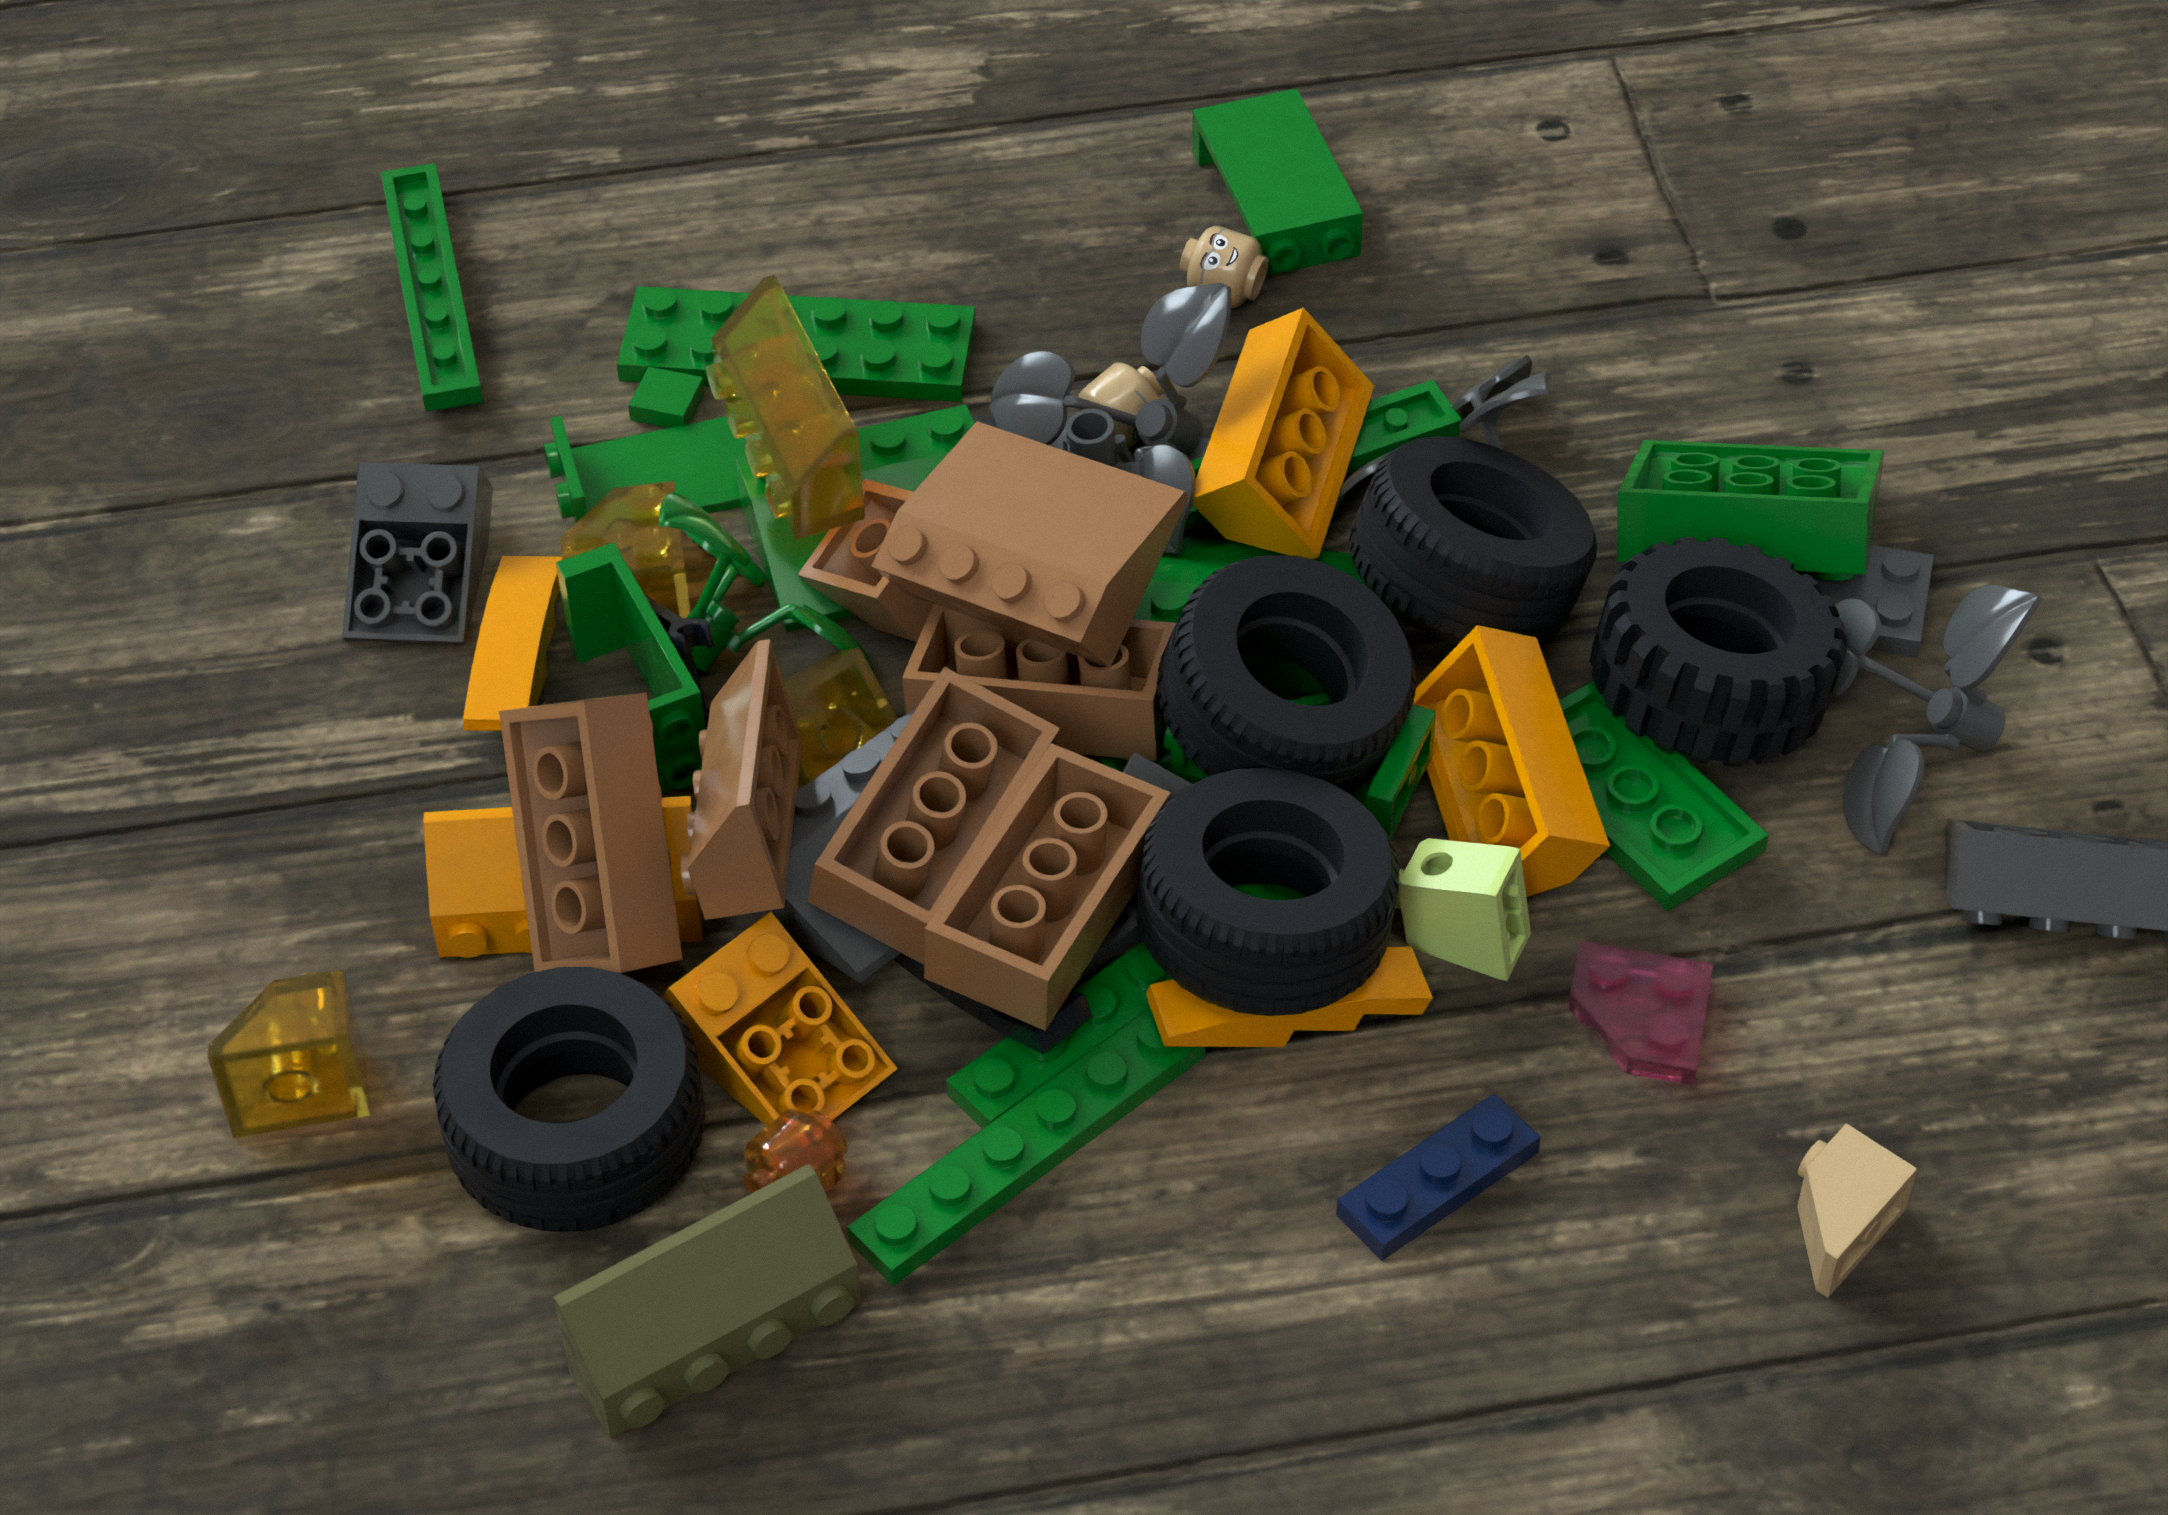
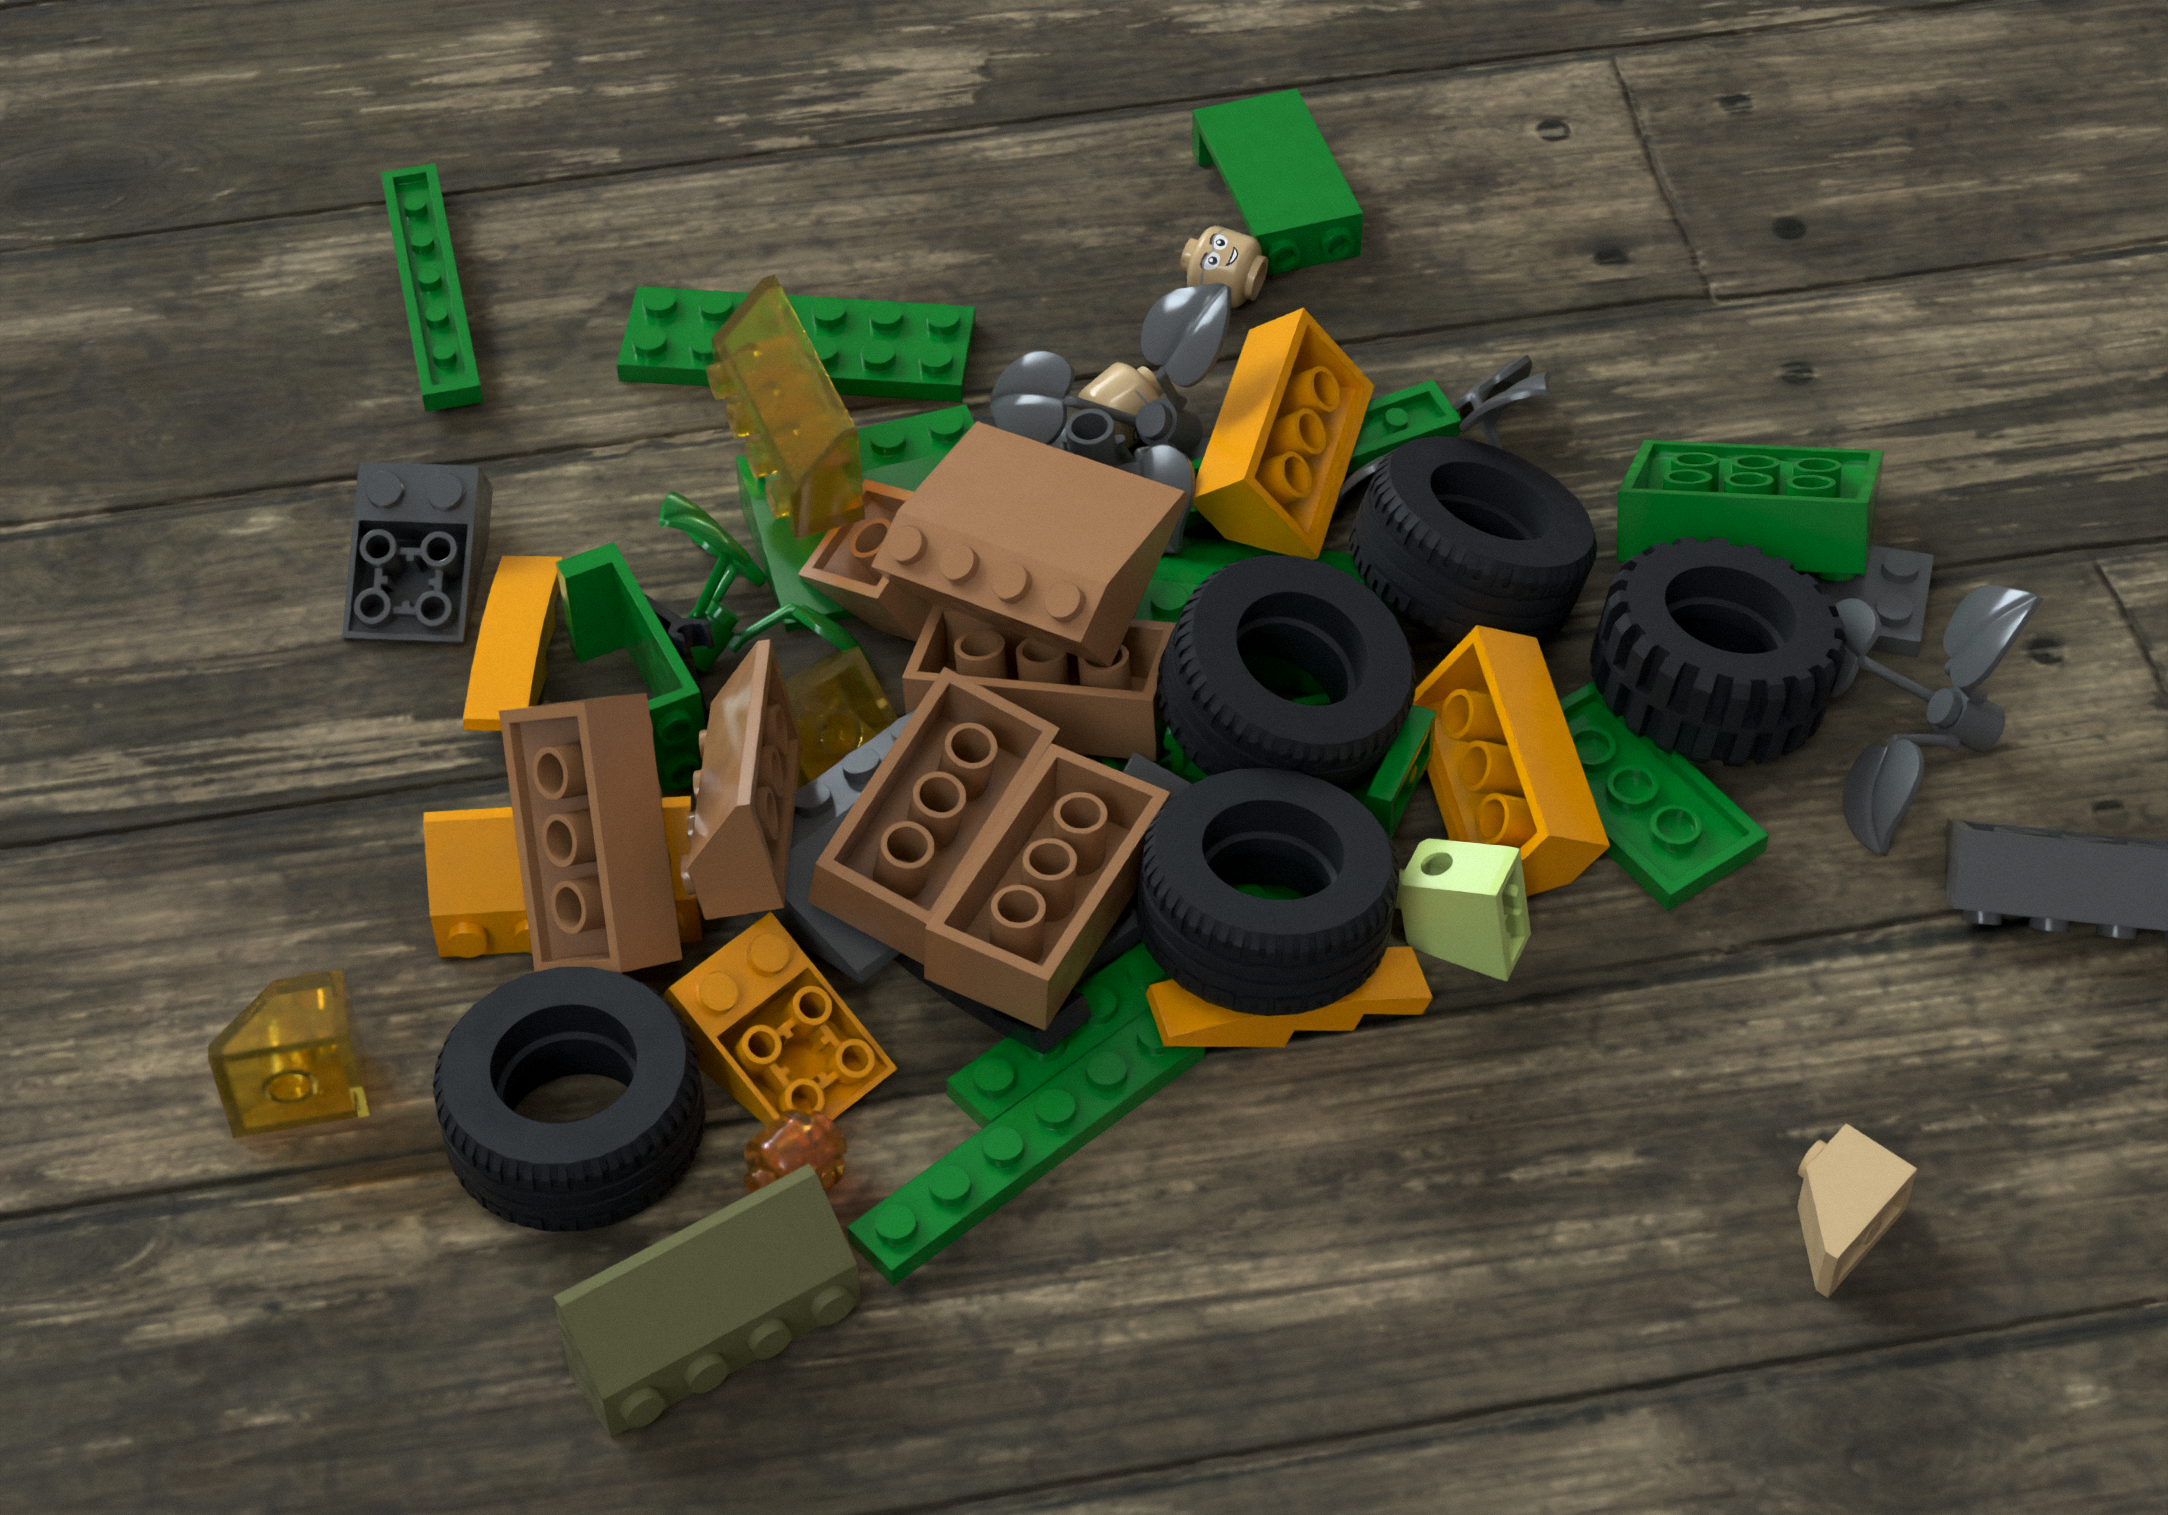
(651, 552): clear yellow slope -> none
(666, 398): green tile -> none
(691, 455): green panel -> none
(1437, 1176): dark blue plate -> none
(1644, 1008): clear pink plate -> none

